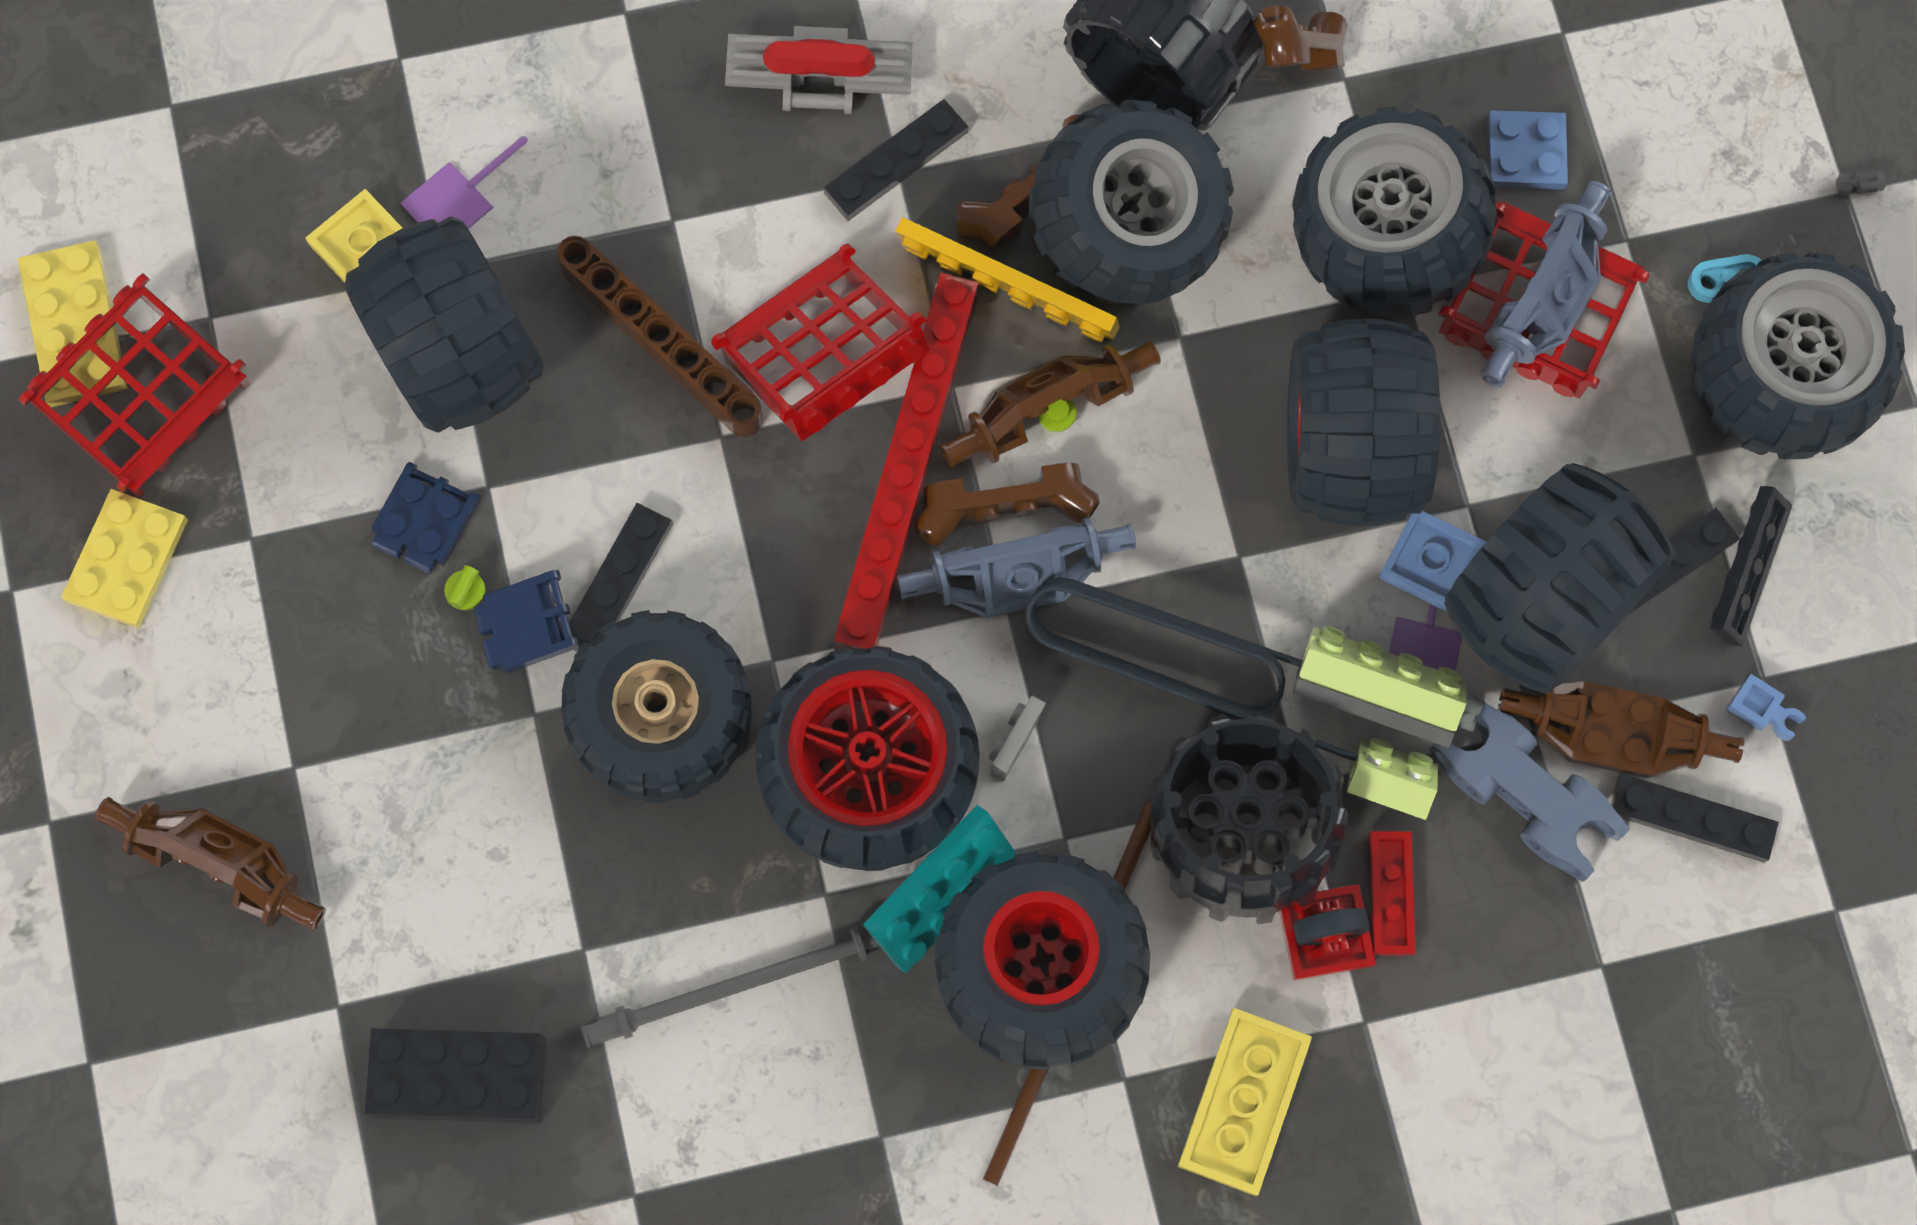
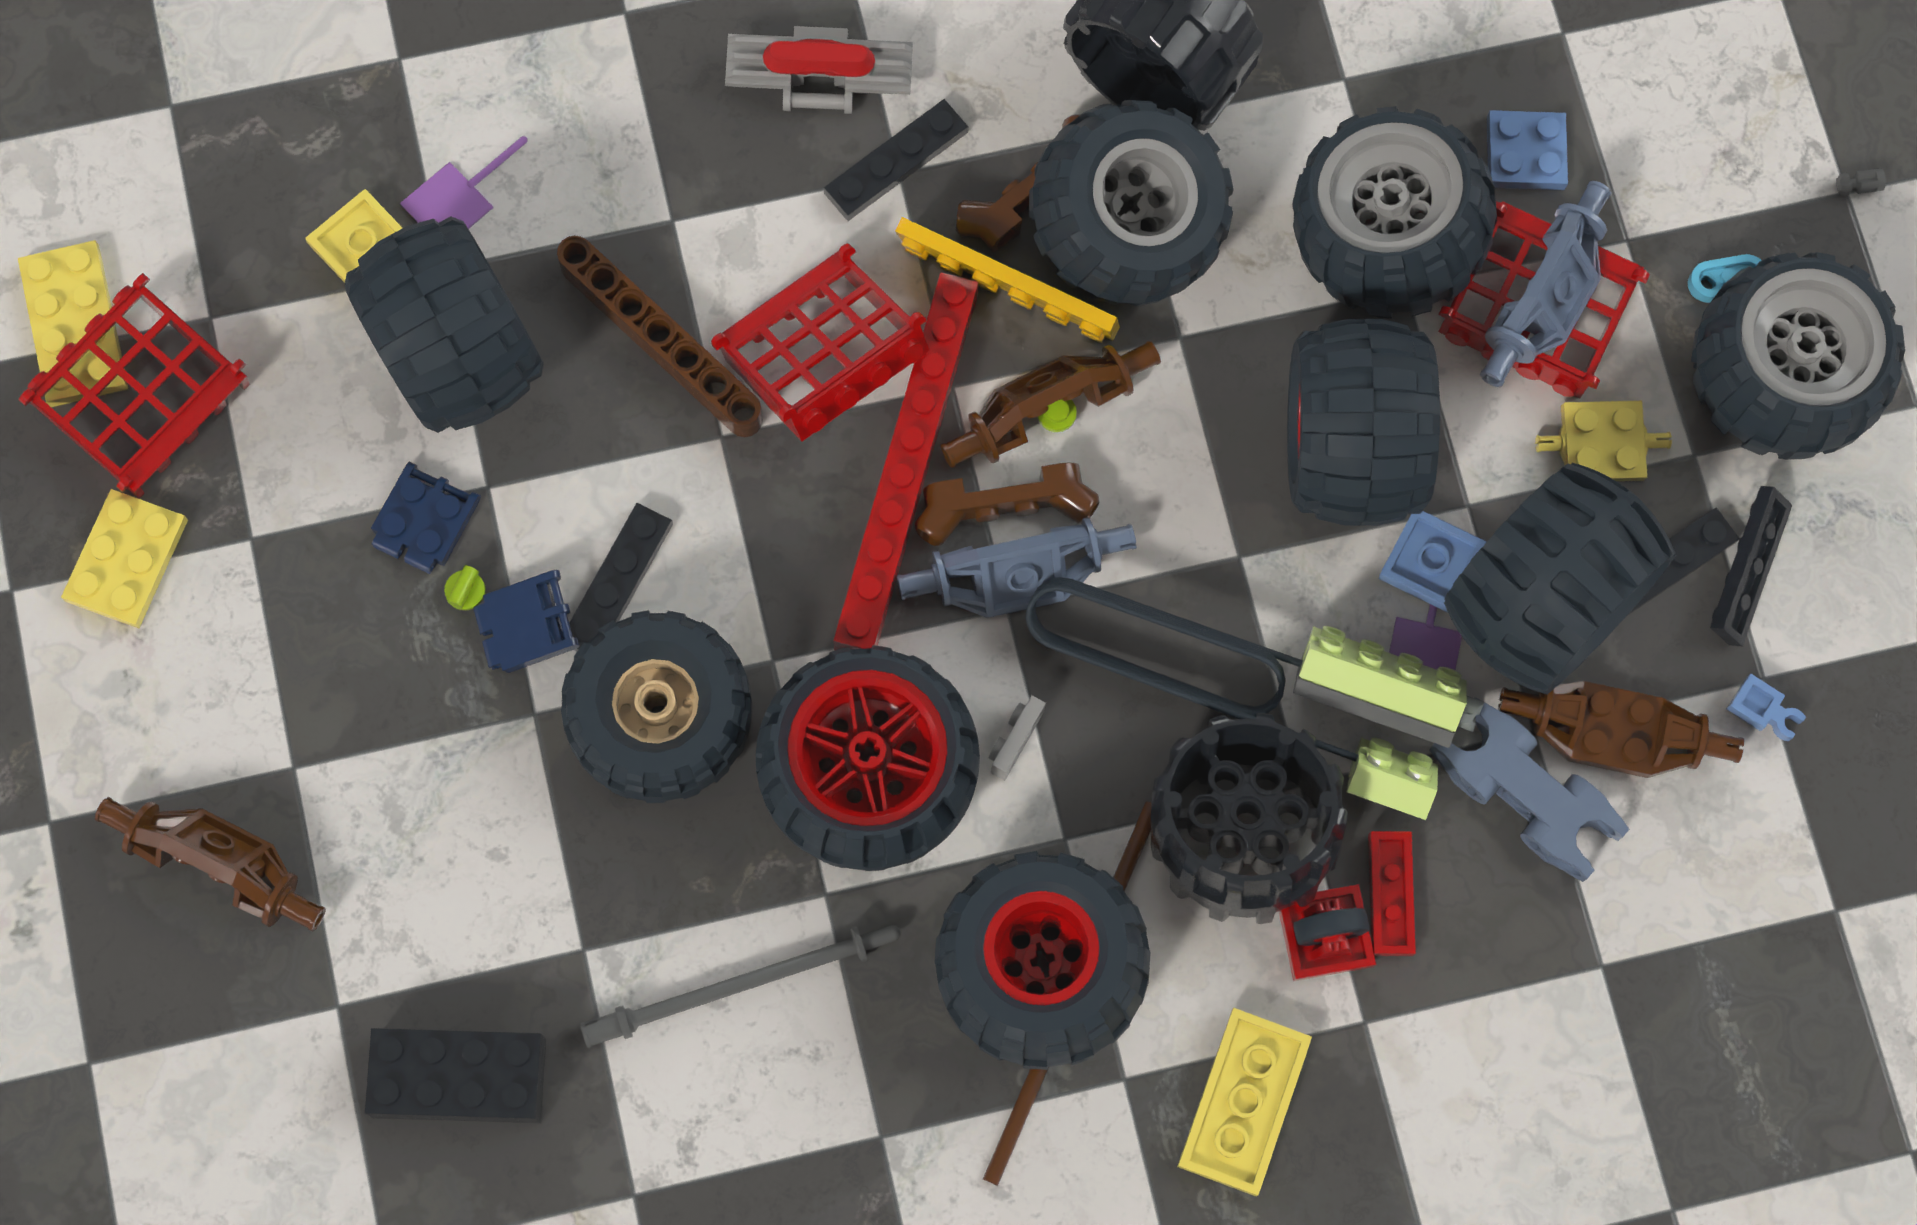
(915, 911): teal plate -> none
(1293, 44): reddish brown plate -> none
(1605, 438): none -> light yellow plate
(1694, 818): black plate -> none

